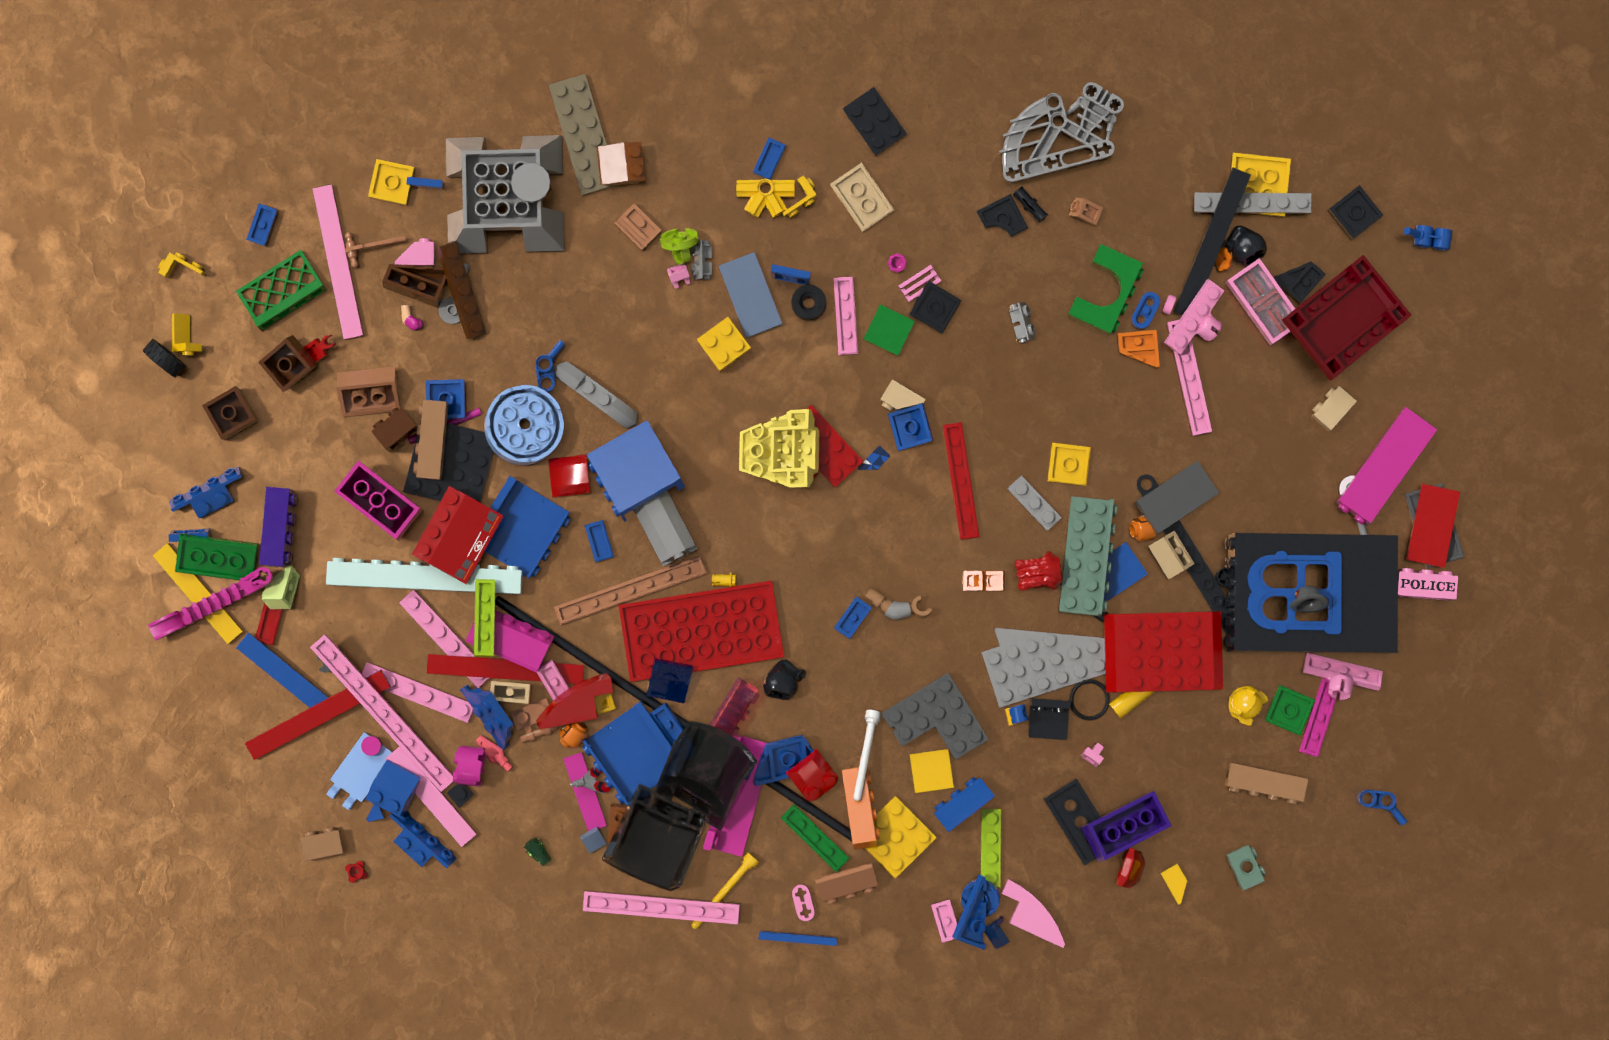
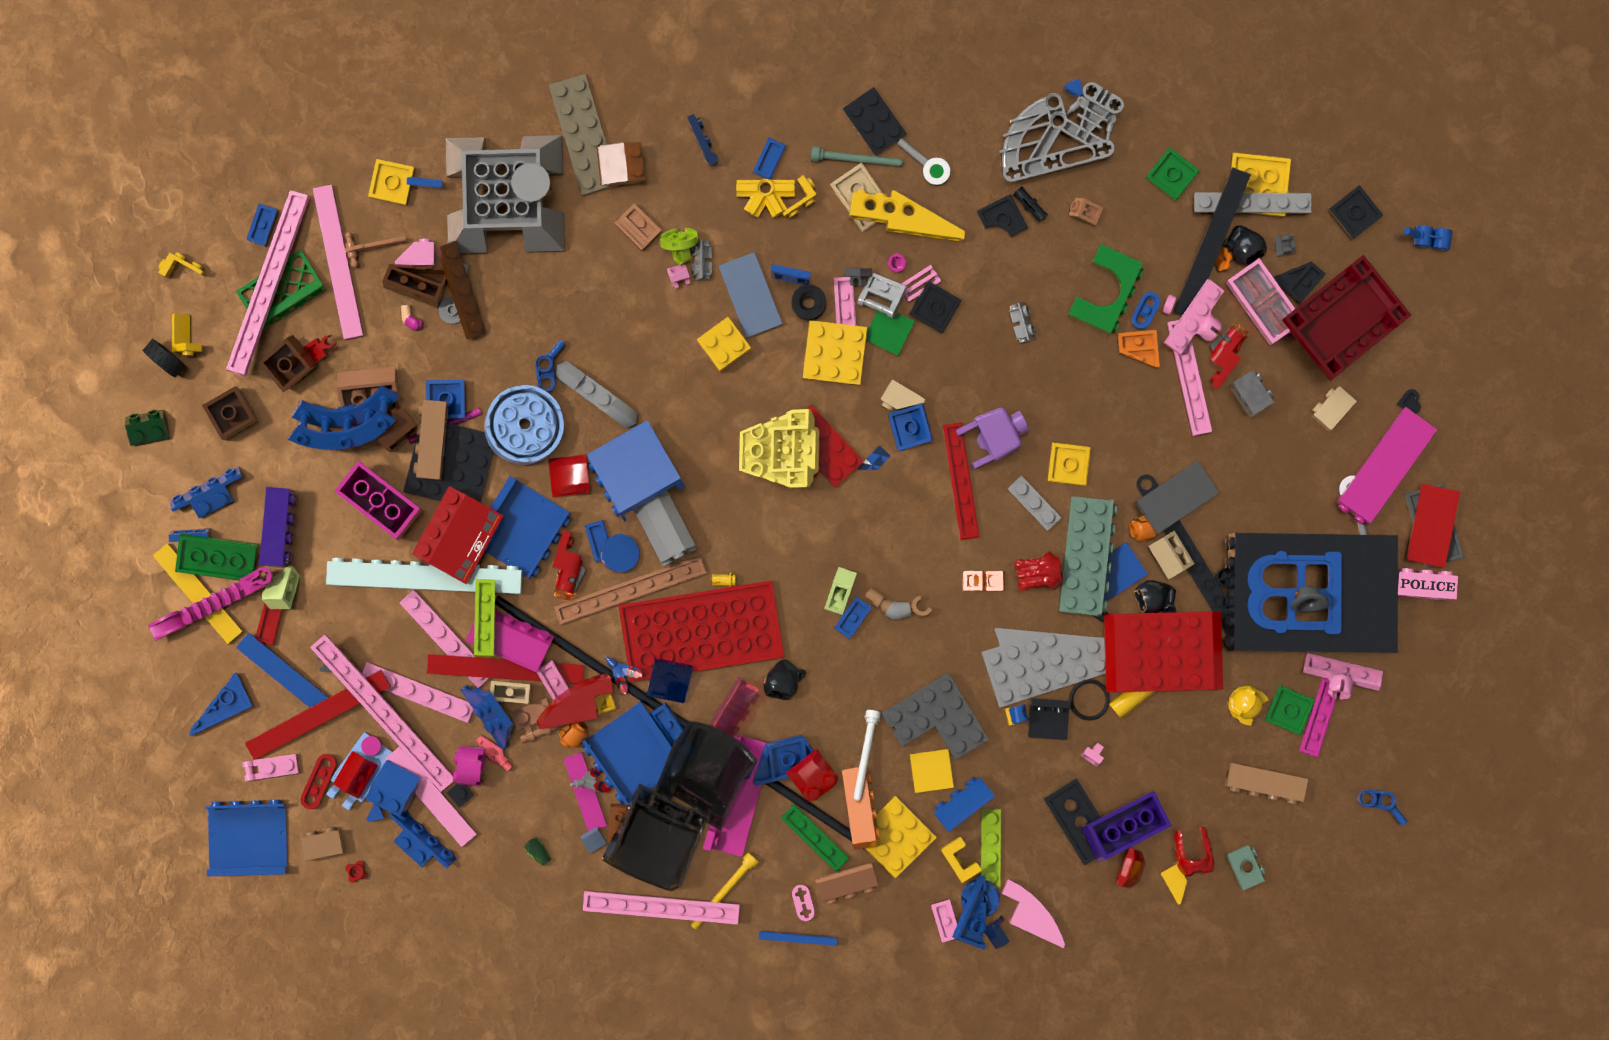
(146, 427): none -> dark green bracket
(229, 702): none -> blue wing
(247, 838): none -> blue panel
(267, 283): none -> bright pink plate
(271, 767): none -> bright pink plate
(312, 788): none -> red plate
(355, 774): none -> red panel
(370, 413): none -> blue fence
(570, 568): none -> red plate
(619, 553): none -> blue tile
(620, 671): none -> piece
(703, 141): none -> dark blue plate
(818, 154): none -> sand green piece
(835, 352): none -> yellow plate
(840, 590): none -> yellowish green slope
(858, 274): none -> dark grey tile
(884, 289): none -> light grey plate
(921, 223): none -> yellow brick
(935, 170): none -> piece
(955, 861): none -> yellow panel
(997, 434): none -> medium lavender piece
(1074, 88): none -> blue slope
(1155, 596): none -> black piece
(1172, 174): none -> green tile
(1189, 867): none -> red piece
(1224, 351): none -> red plate
(1252, 393): none -> flat silver brick
(1285, 245): none -> dark grey tile
(1410, 400): none -> black tile

